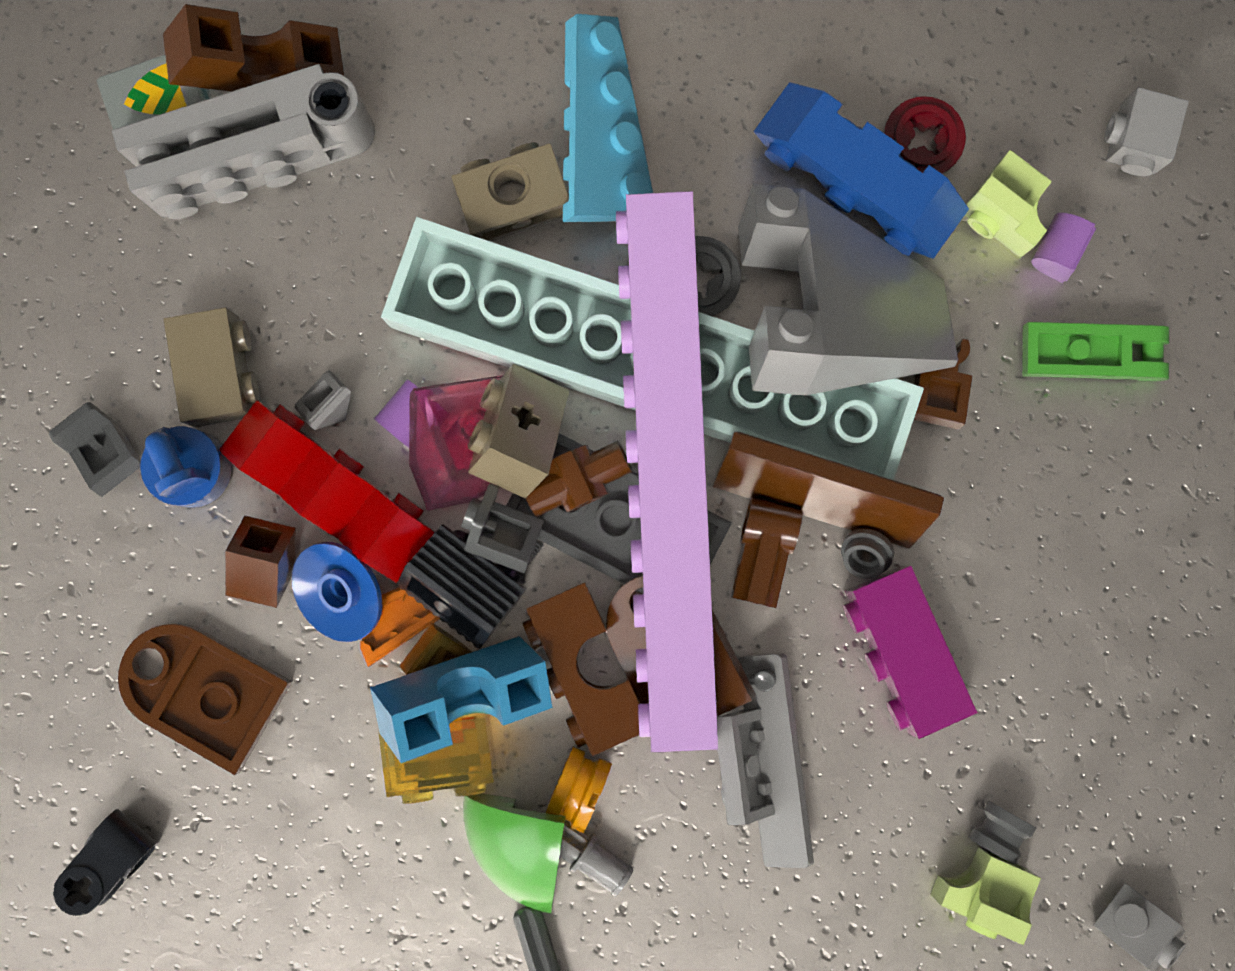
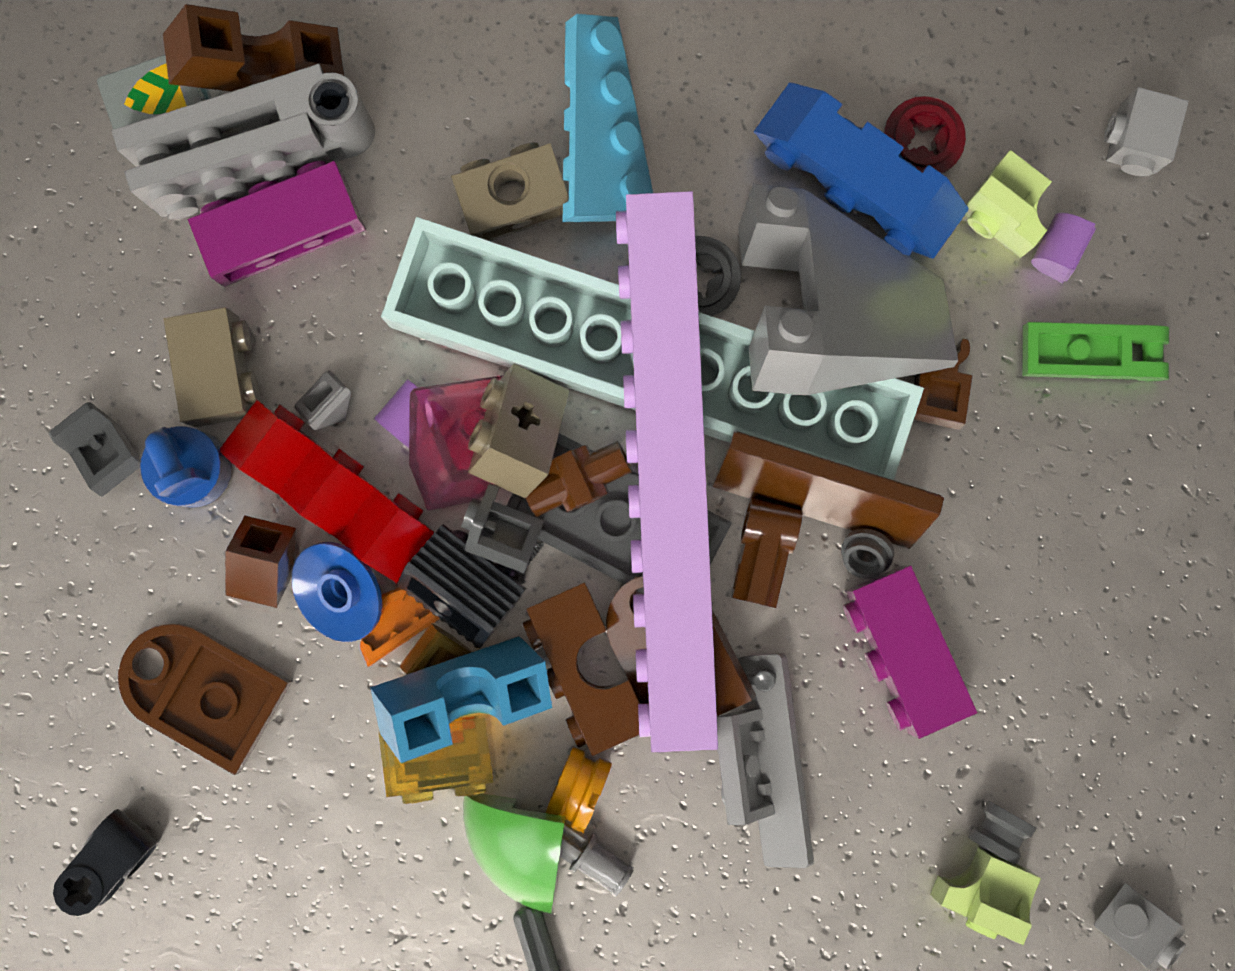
(276, 223): none -> magenta brick

